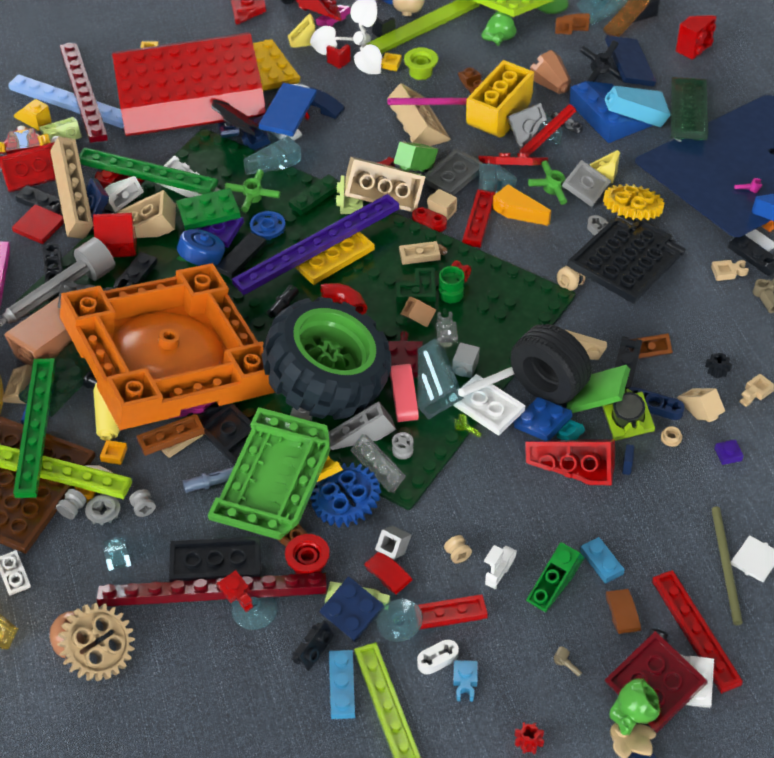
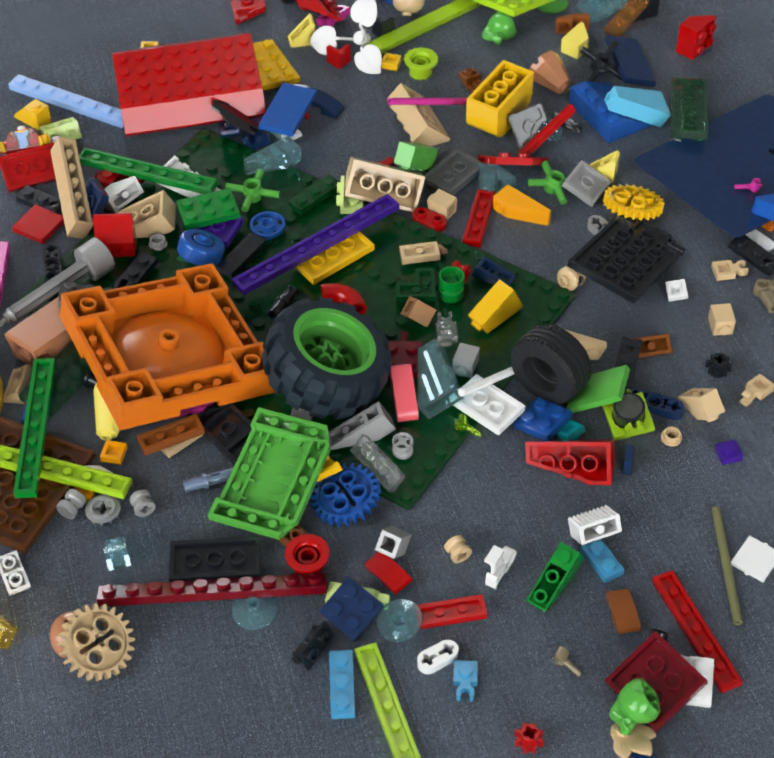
(83, 93): plate -> none
(157, 242): none -> light grey plate
(236, 589): red plate -> none
(486, 267): none -> dark blue slope
(495, 307): none -> yellow slope
(574, 40): none -> light yellow slope
(594, 525): none -> white brick
(676, 290): none -> white tile
(721, 319): none -> tan brick

